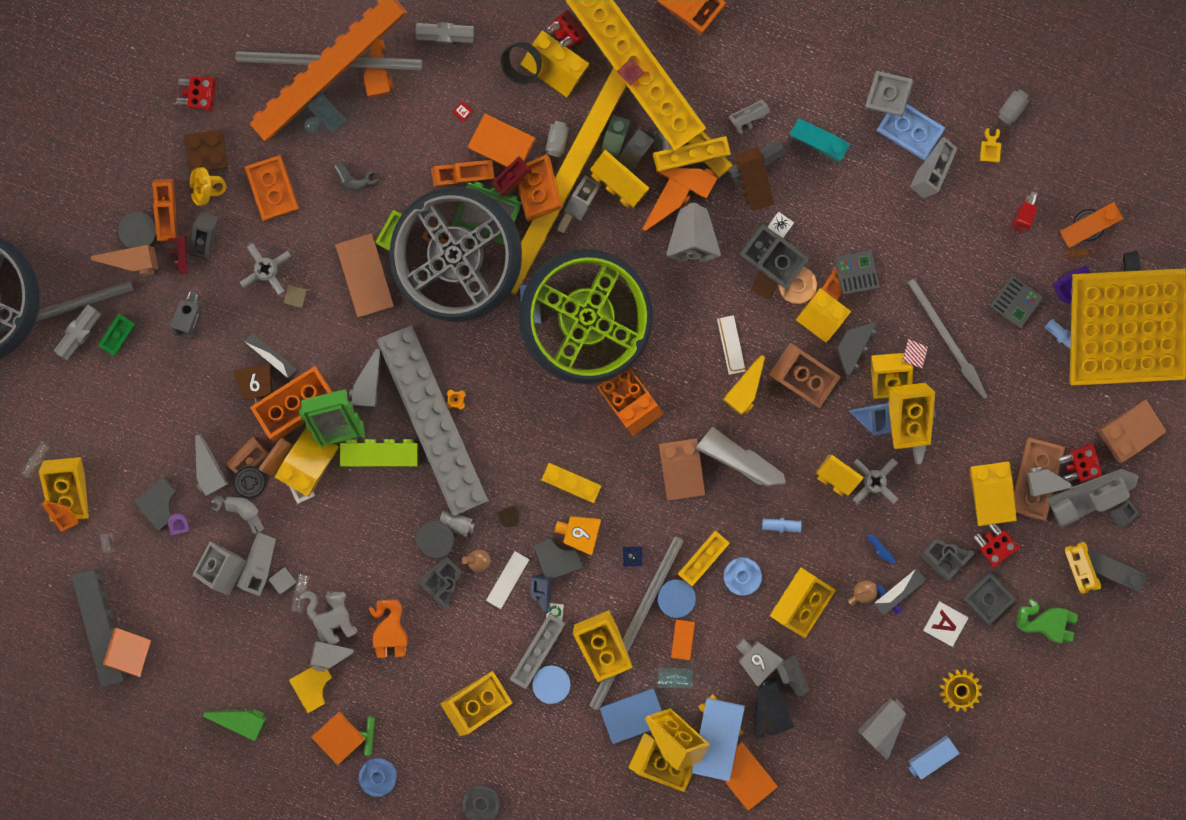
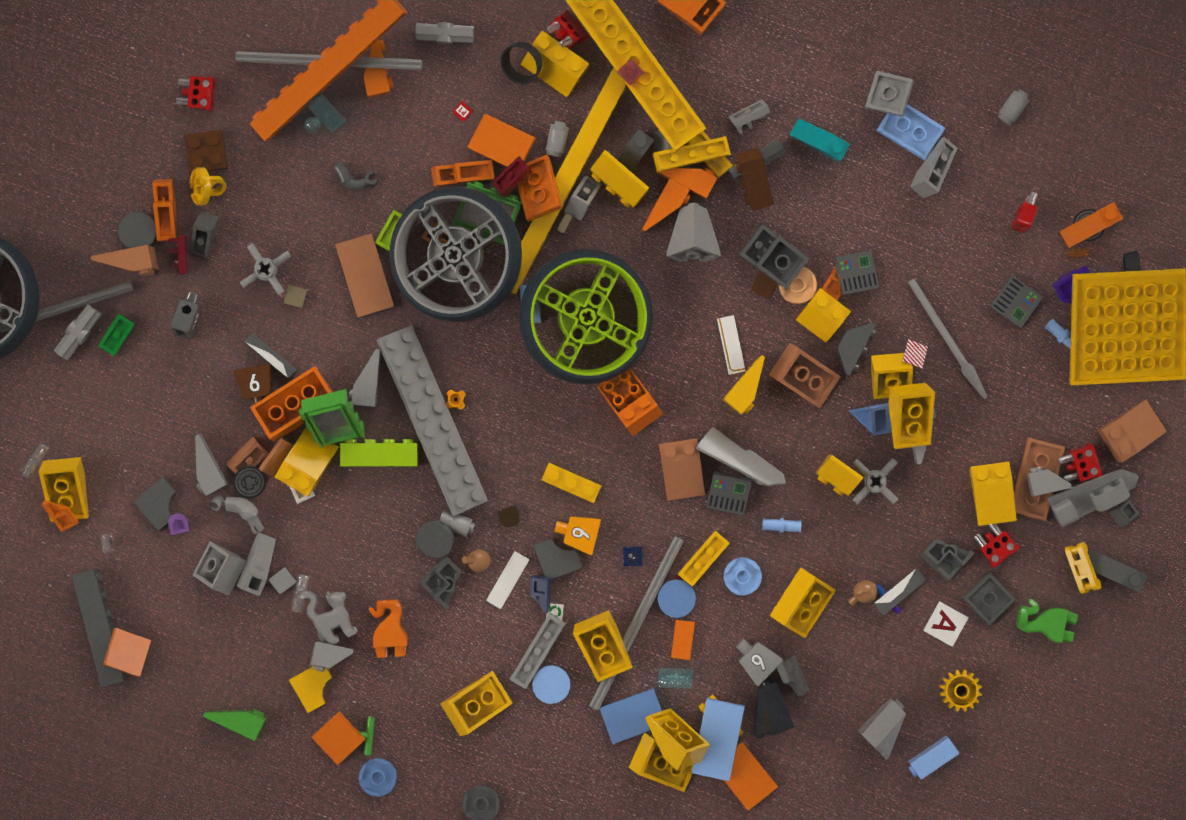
(271, 188): orange tile -> none
(615, 135): sand green slope -> none
(729, 493): none -> dark grey tile
(780, 224): white tile -> none
(881, 550): blue piece -> none
(990, 150): yellow plate -> none

